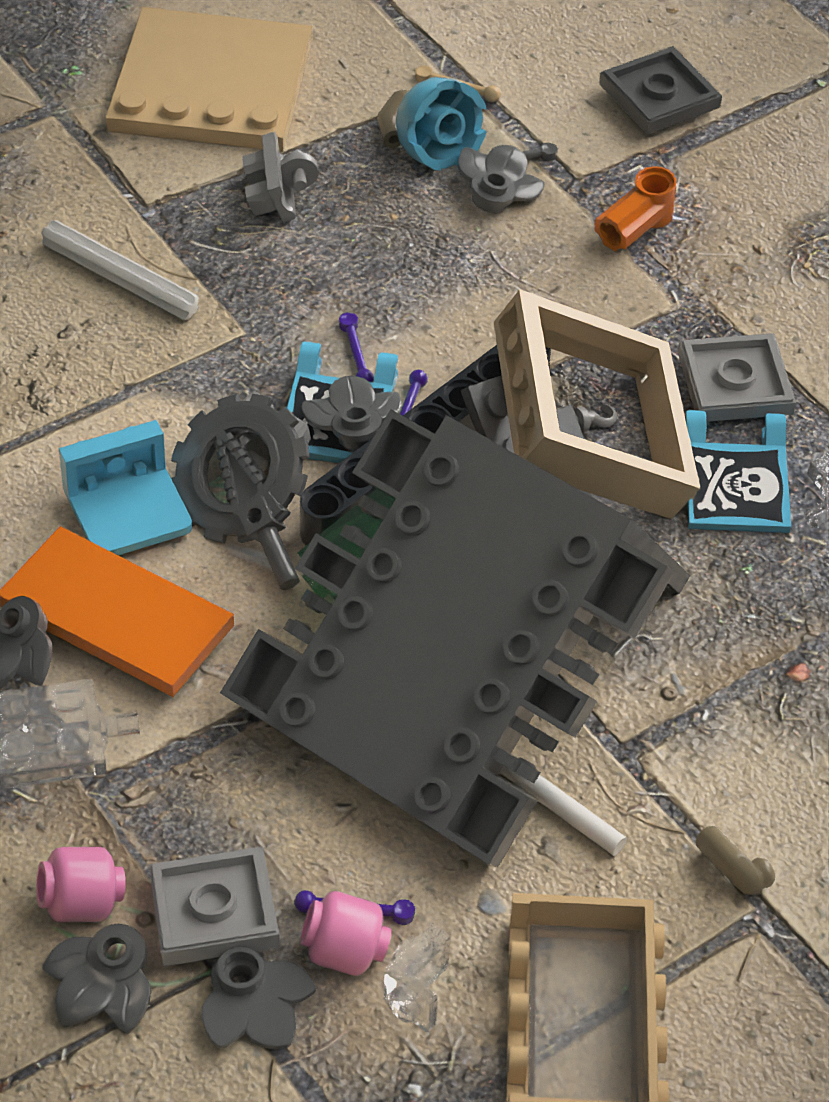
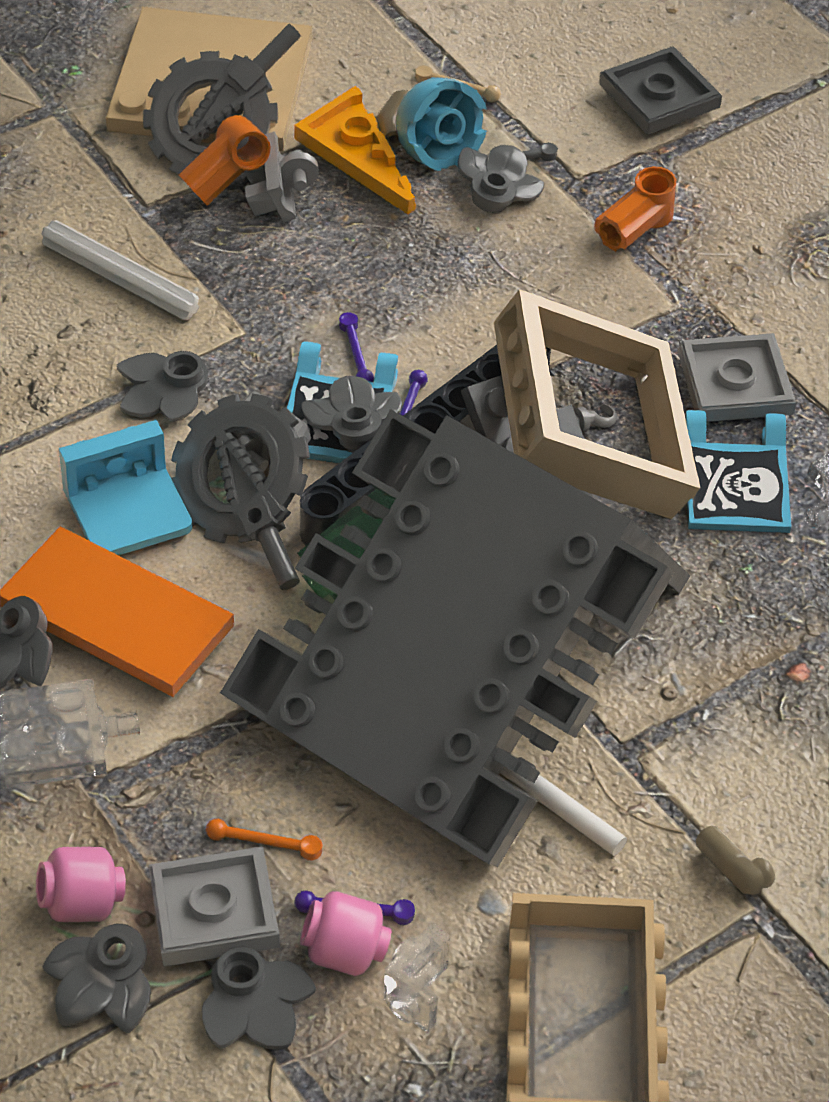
(163, 384): none -> dark grey plate
(223, 162): none -> orange piece
(235, 88): none -> dark grey bar
(309, 847): none -> orange hinge
(350, 141): none -> light orange wing

